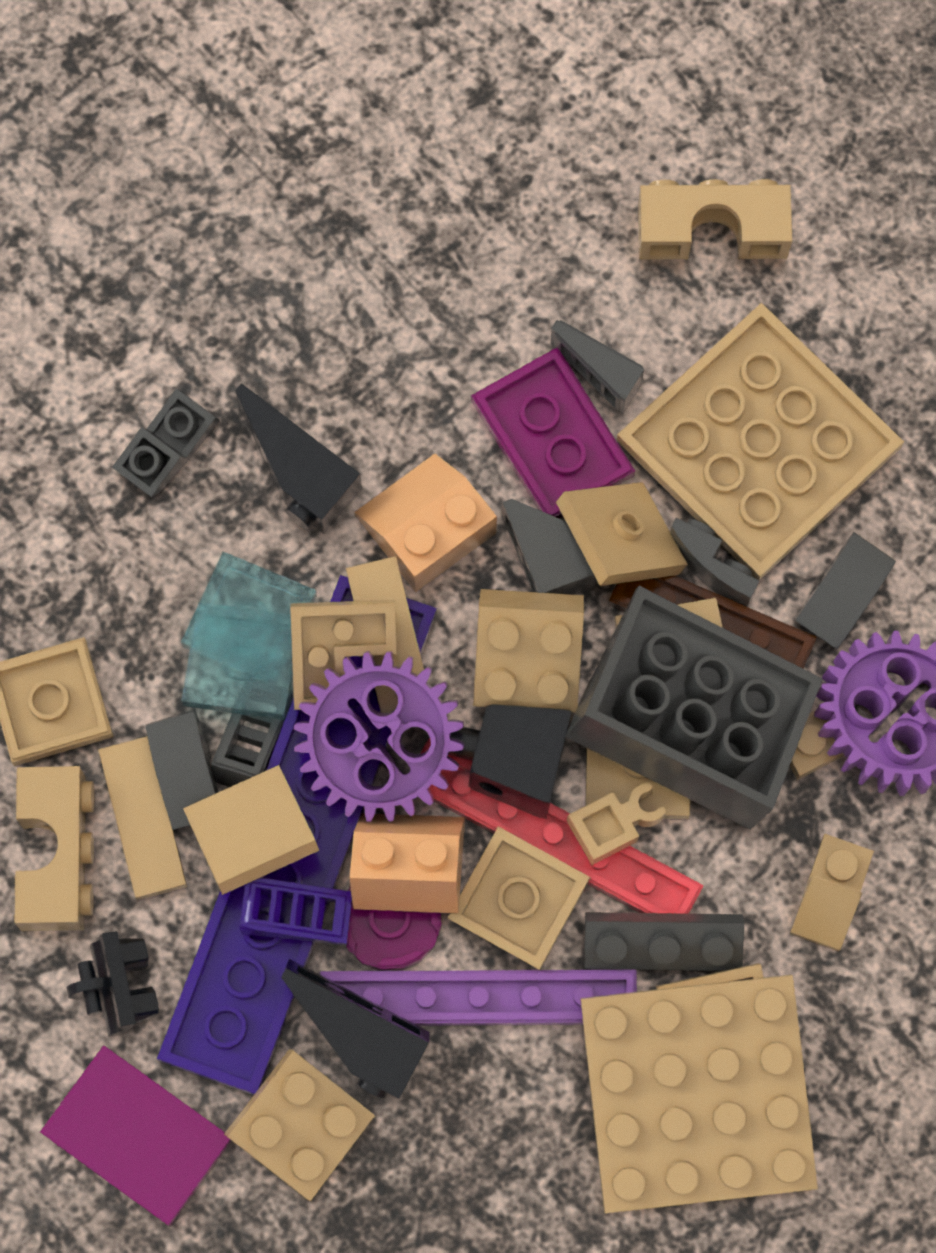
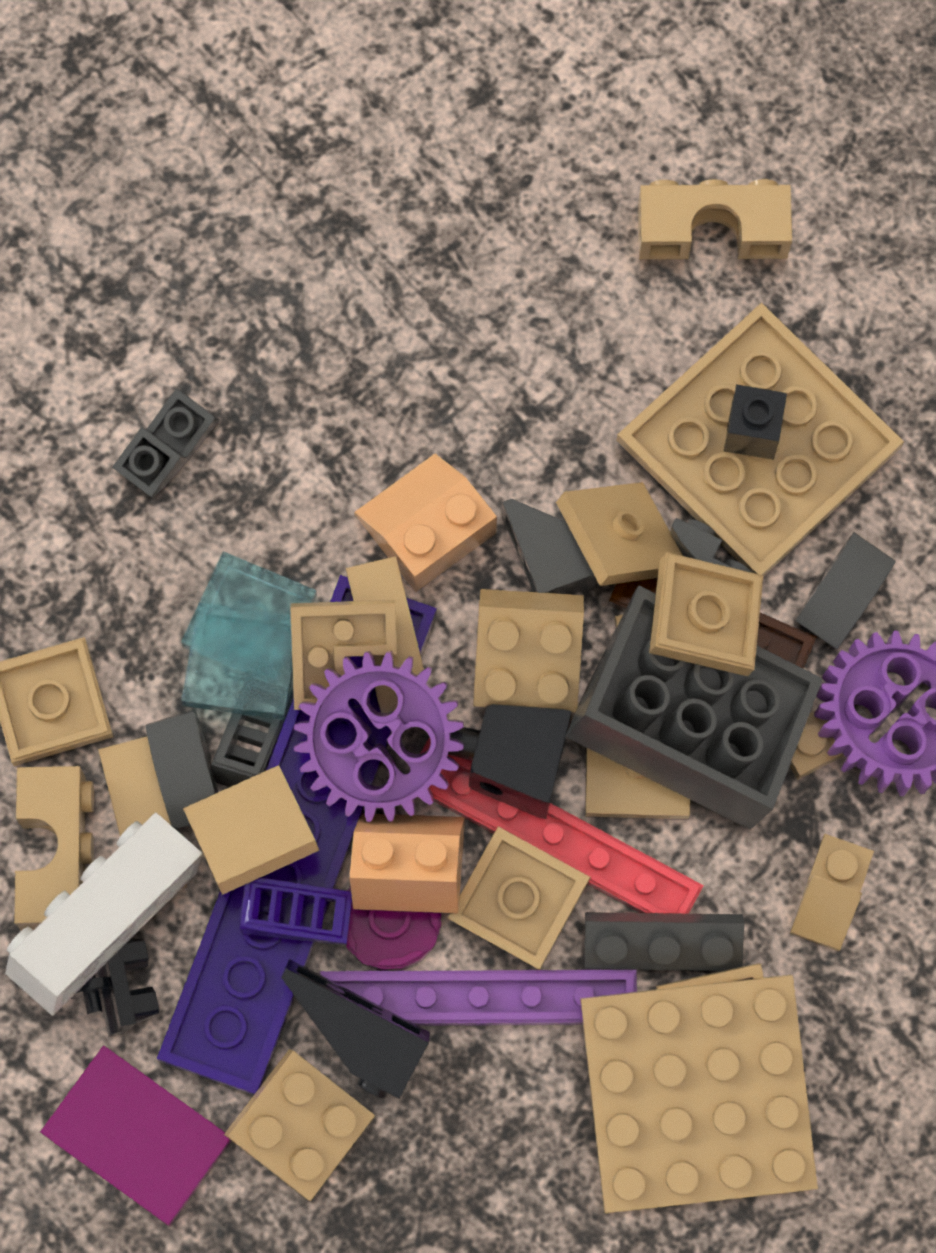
(102, 912): none -> white brick
(306, 473): black slope -> none
(551, 431): magenta tile -> none
(605, 369): dark grey slope -> none
(609, 826): tan plate -> none
(706, 614): none -> tan tile
(755, 422): none -> black brick

